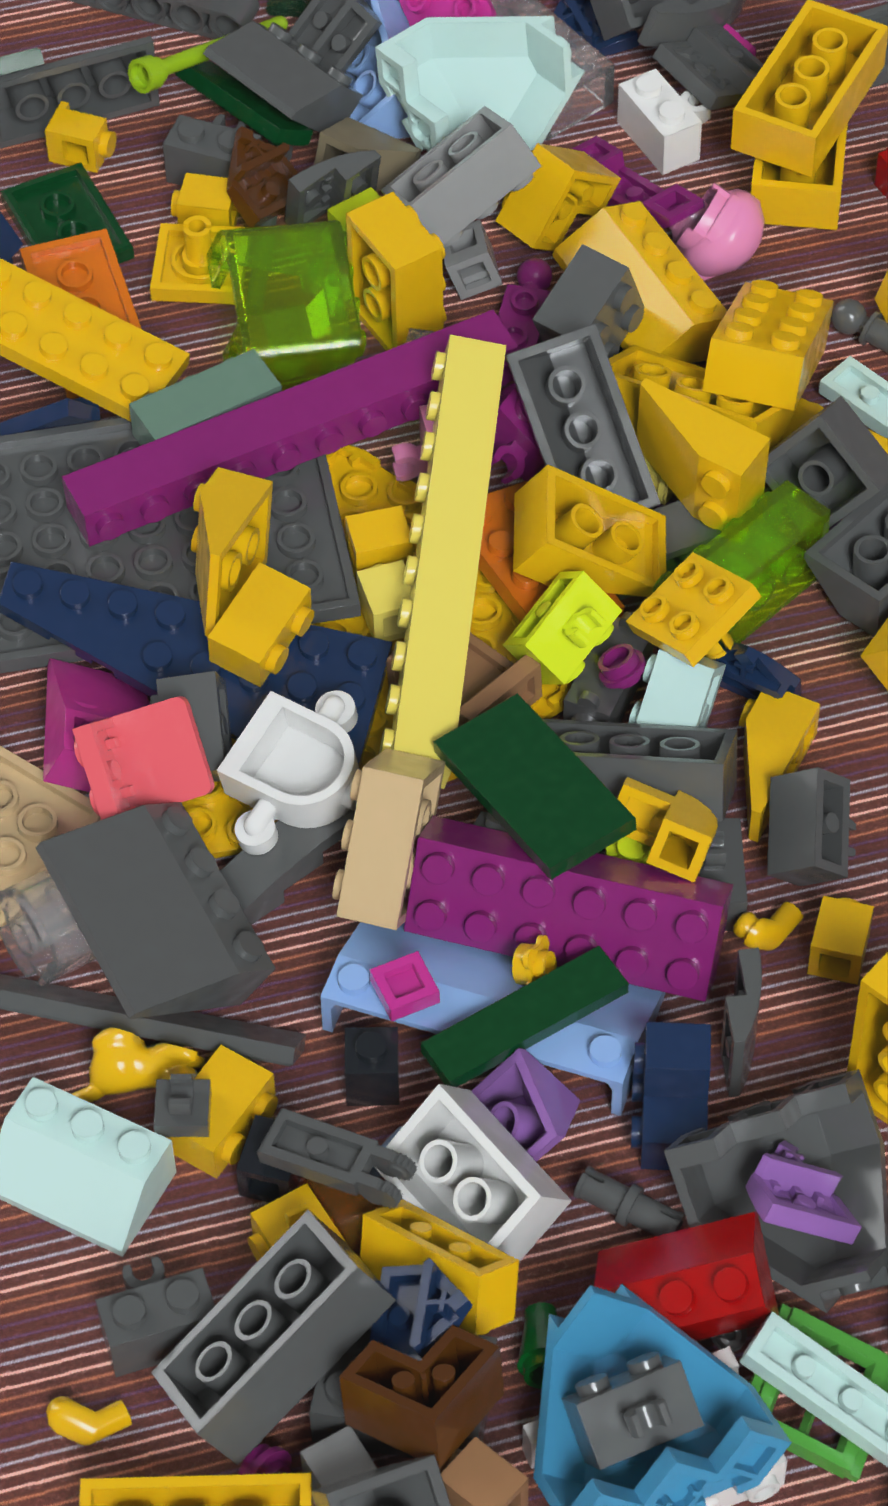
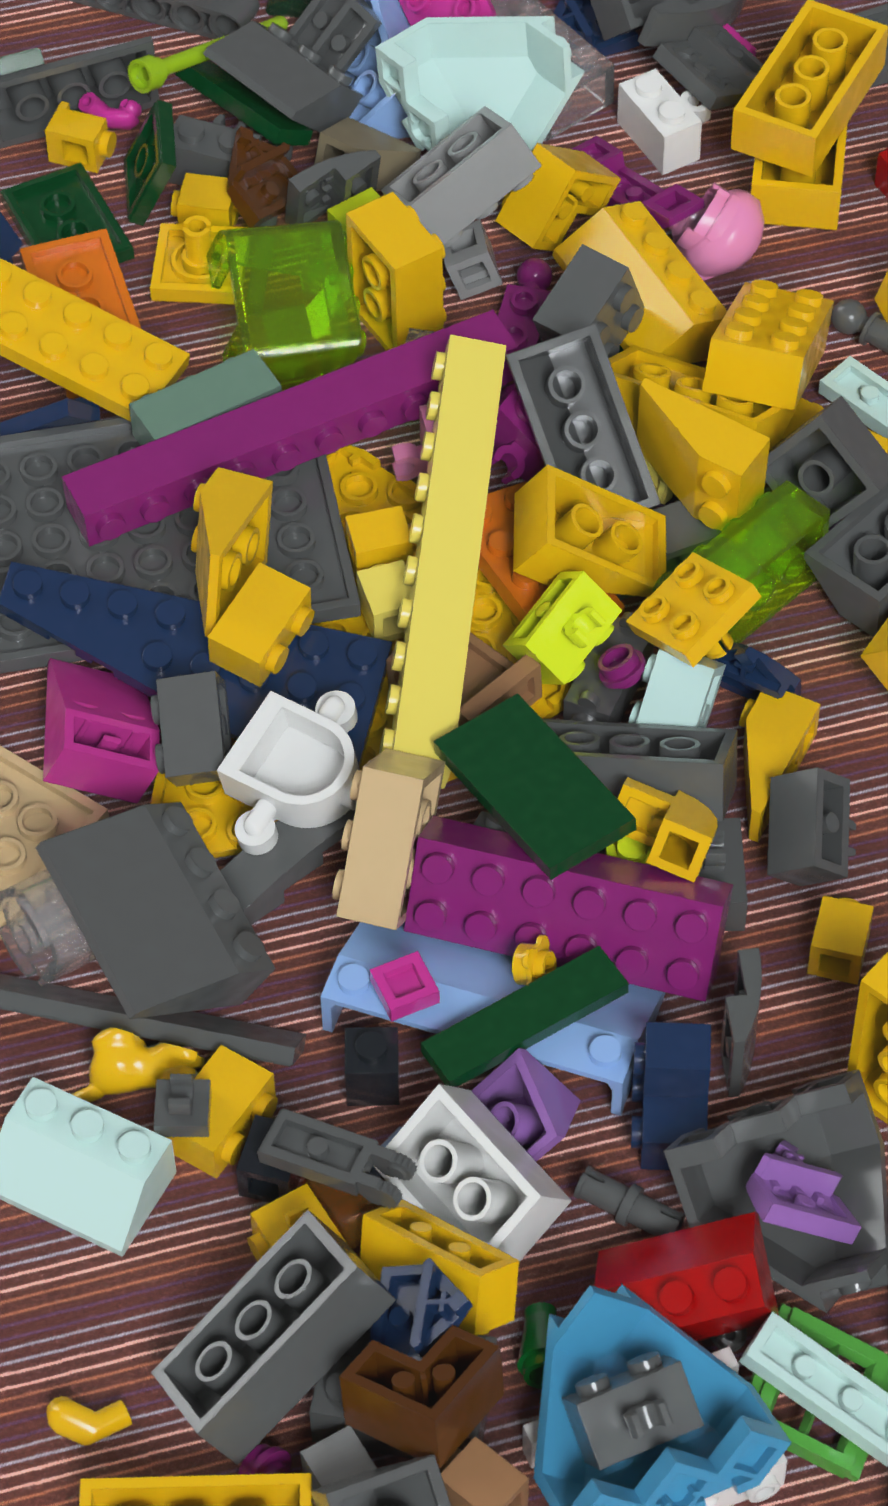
(122, 118): none -> dark pink arm
(143, 758): coral bracket -> none
(150, 162): none -> dark green tile
(151, 1316): dark grey brick -> none
(765, 932): yellow arm -> none

